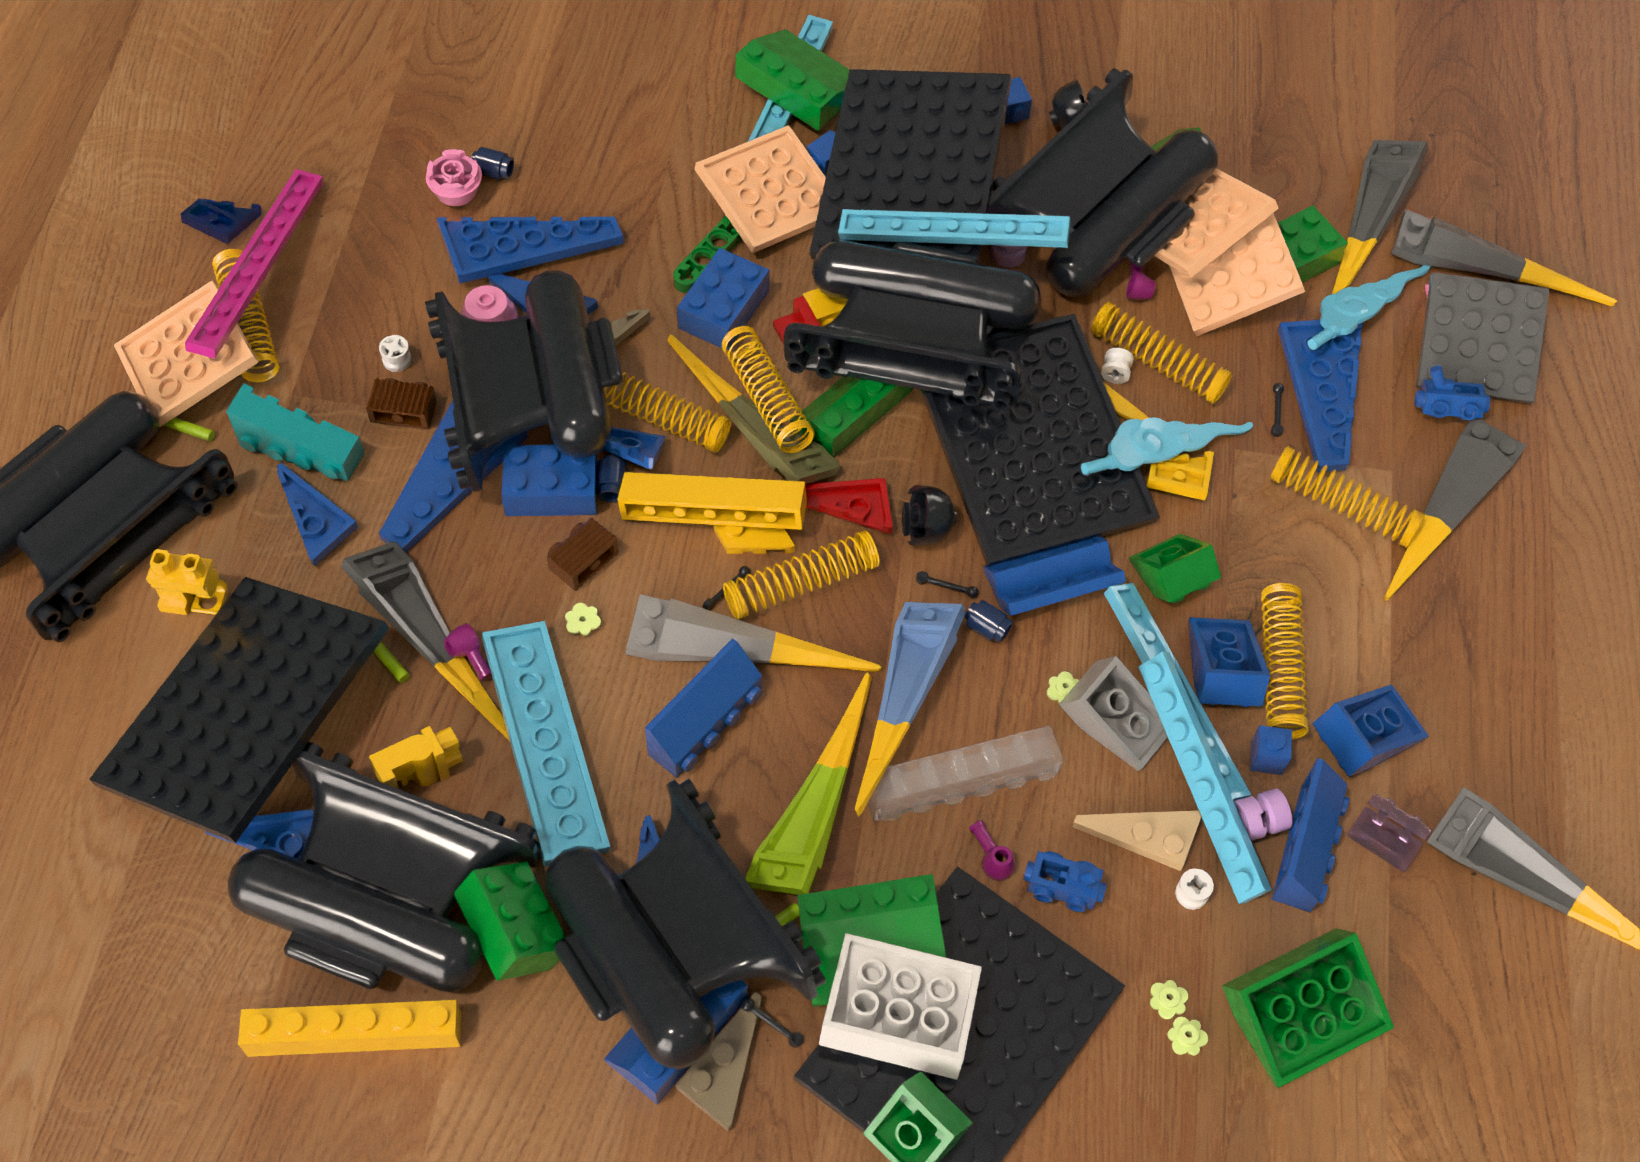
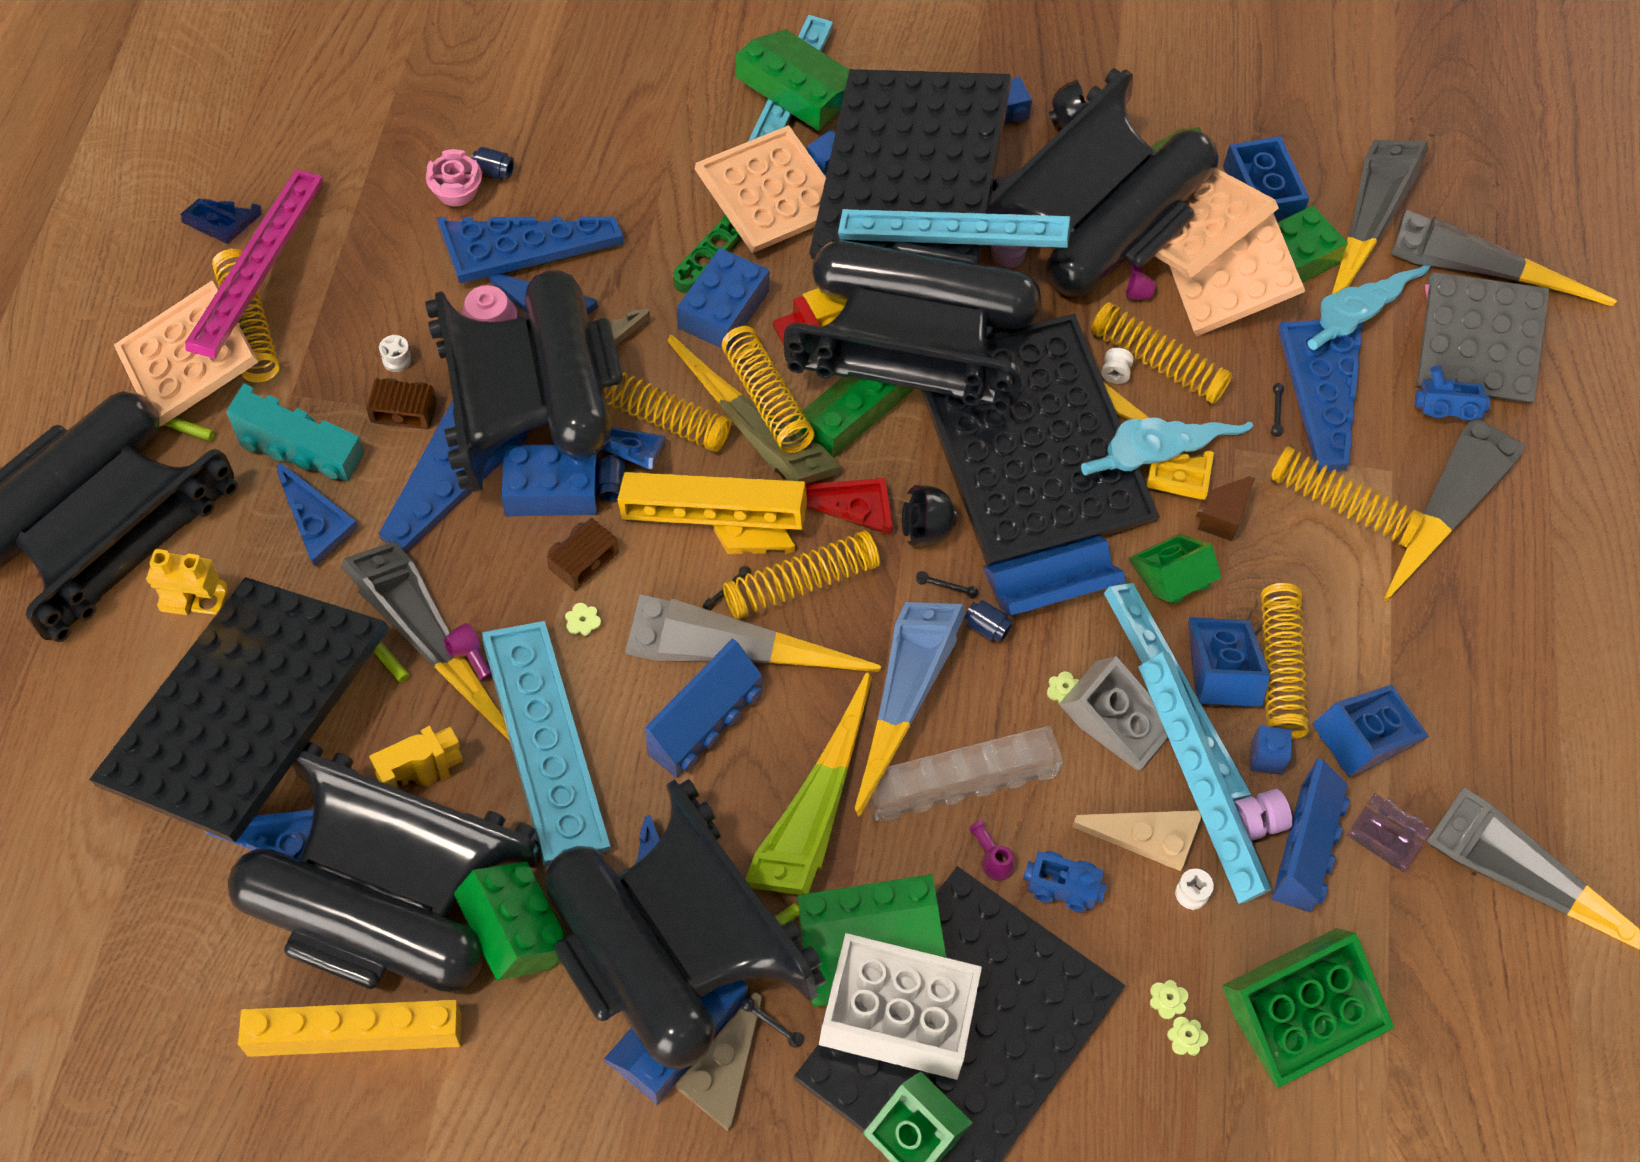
(1225, 508): none -> reddish brown slope
(1269, 169): none -> blue brick

